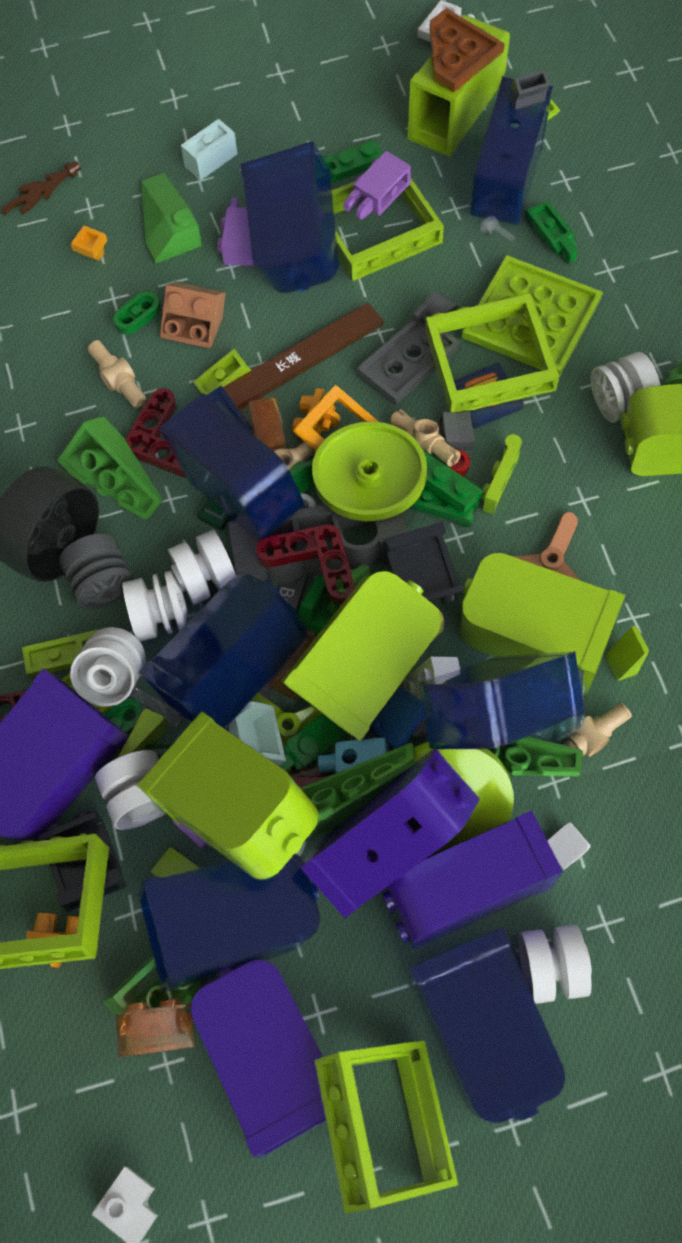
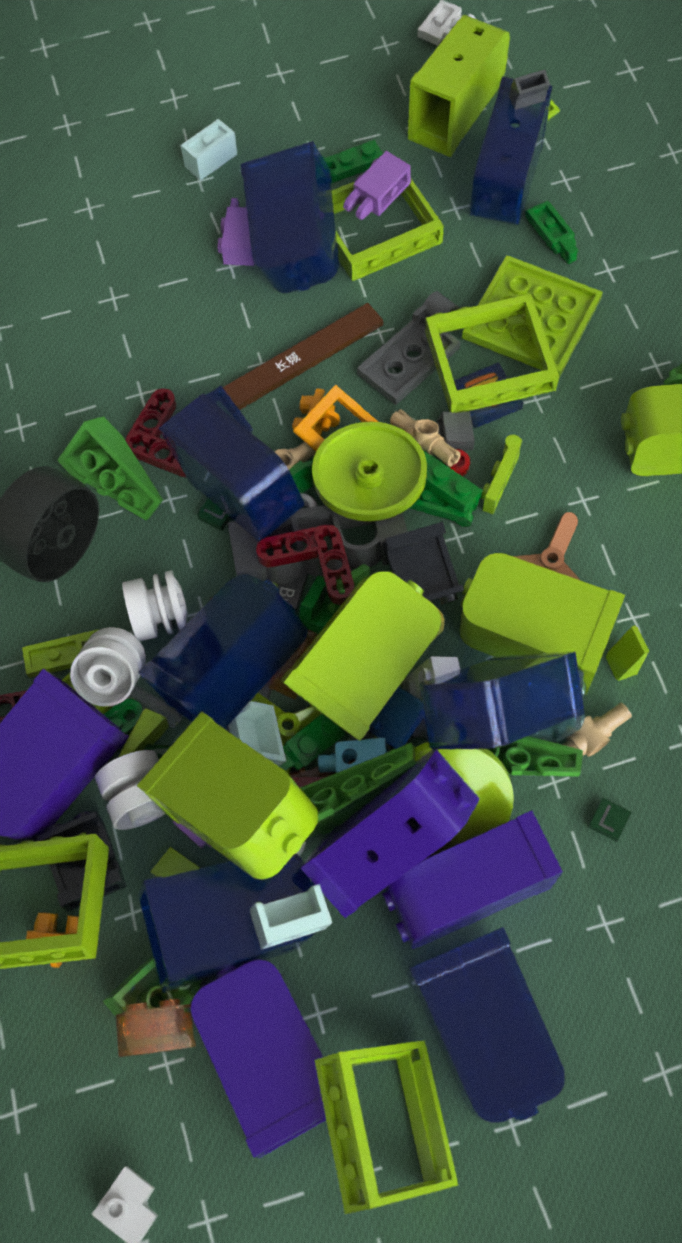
(37, 189): reddish brown piece -> none
(89, 243): light orange tile -> none
(95, 570): dark grey wheel -> none
(117, 374): tan pin -> none
(135, 312): green plate -> none
(167, 220): bright green wedge -> none
(191, 314): nougat slope -> none
(195, 570): white wheel -> none
(222, 373): lime slope -> none
(267, 422): clear orange hinge -> none
(290, 917): none -> light aqua panel
(460, 49): dark orange plate -> none
(491, 224): clear hand -> none
(563, 962): white wheel -> none
(568, 845): white slope -> none
(609, 819): none -> dark green tile
(616, 383): white wheel -> none

